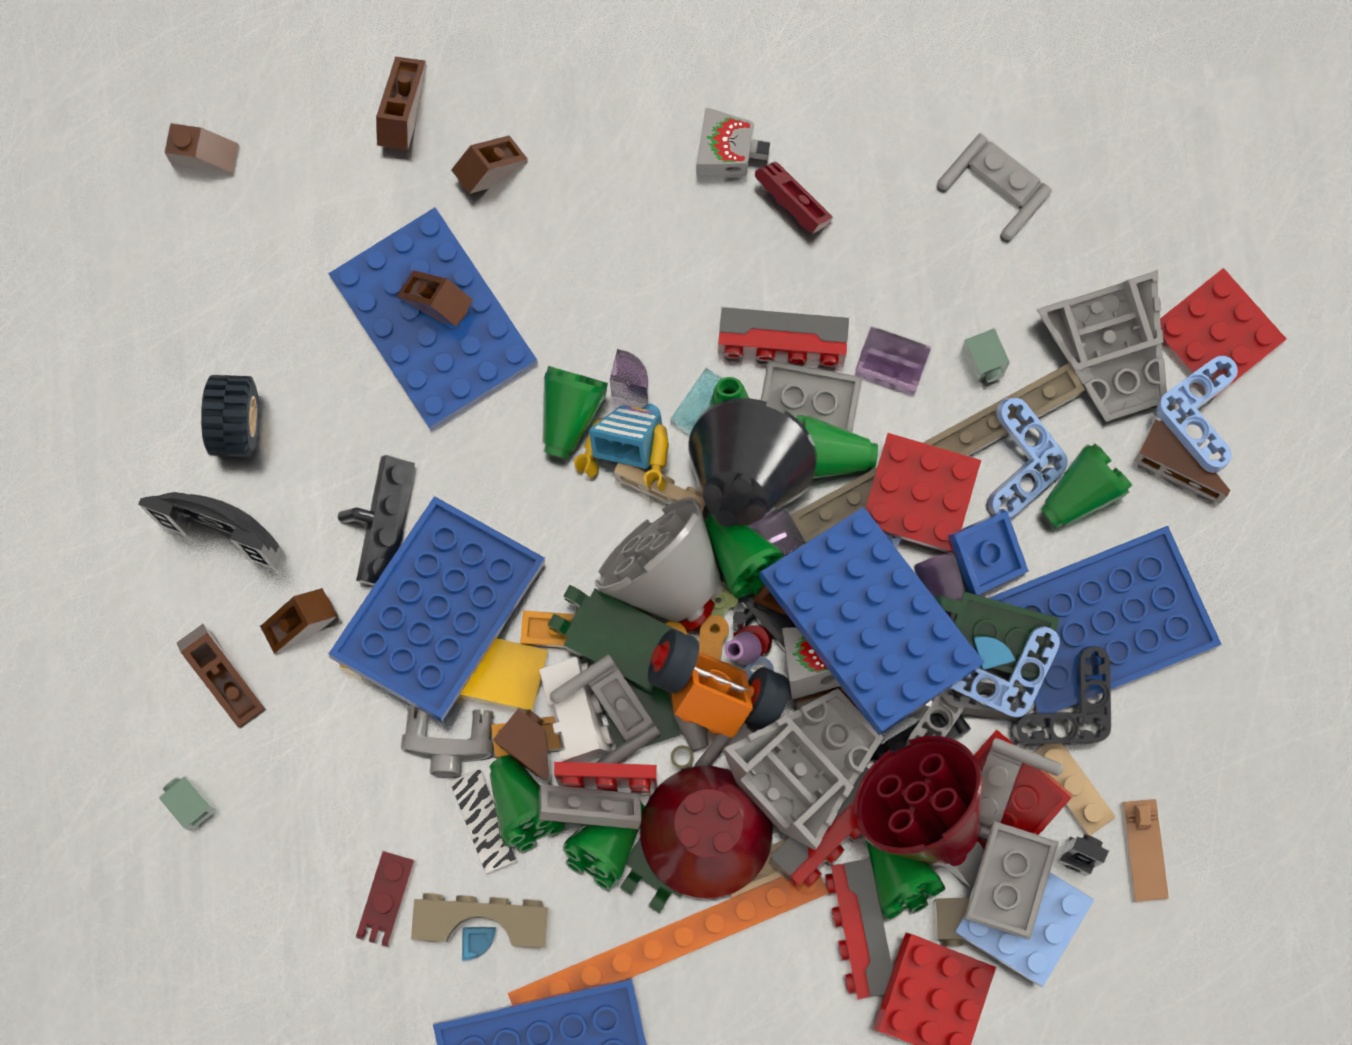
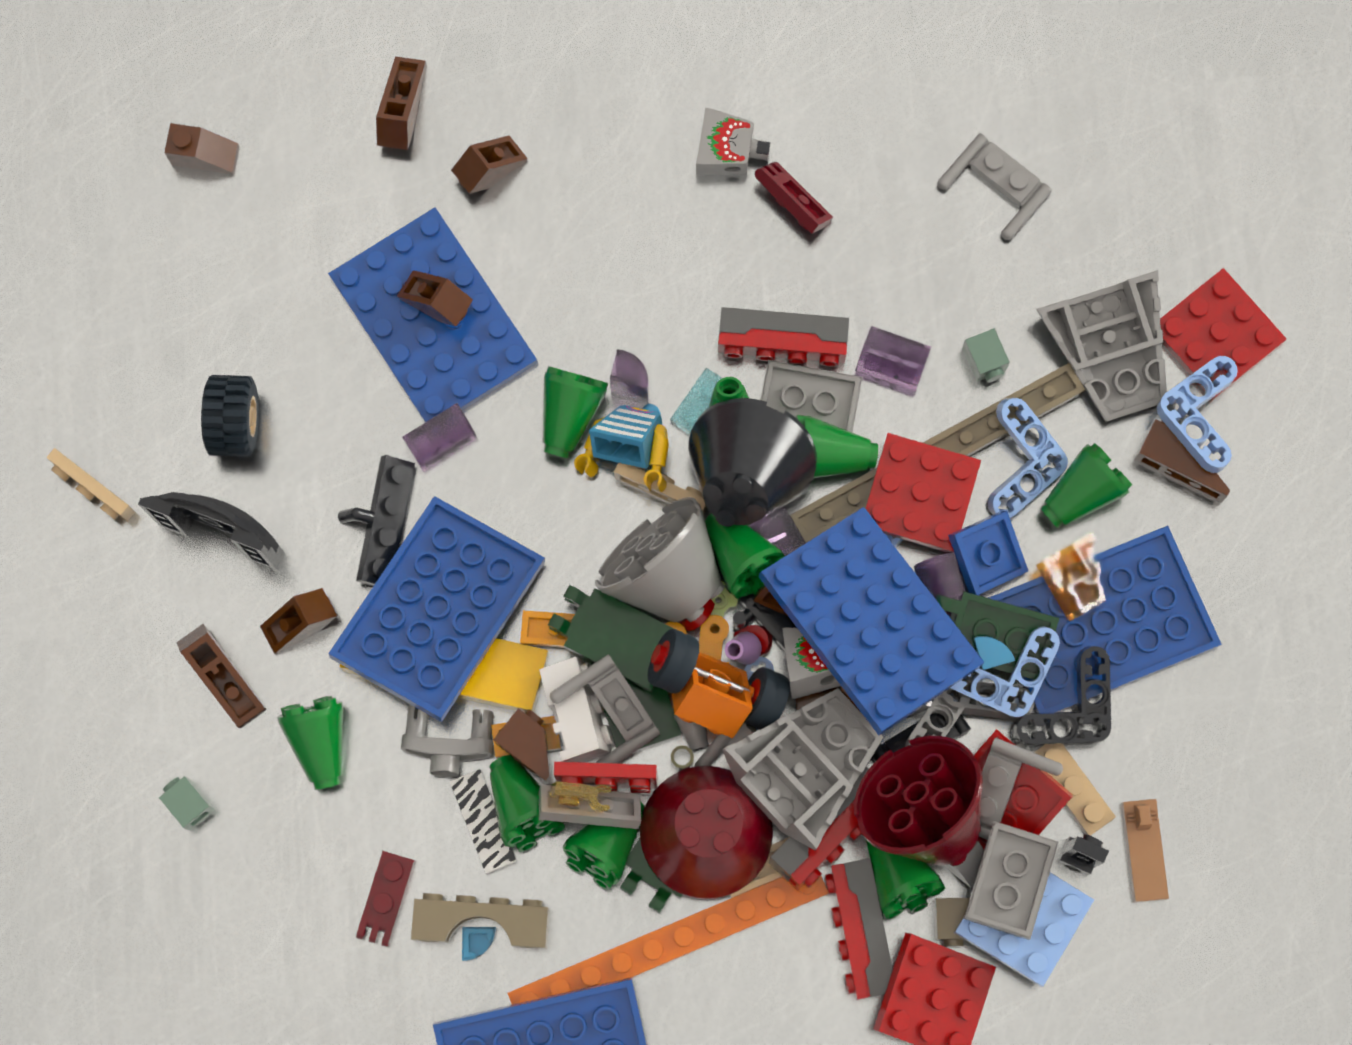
(89, 486): none -> tan plate
(316, 739): none -> green cone
(439, 437): none -> clear purple brick
(571, 793): none -> clear yellow plate
(1074, 578): none -> clear orange slope

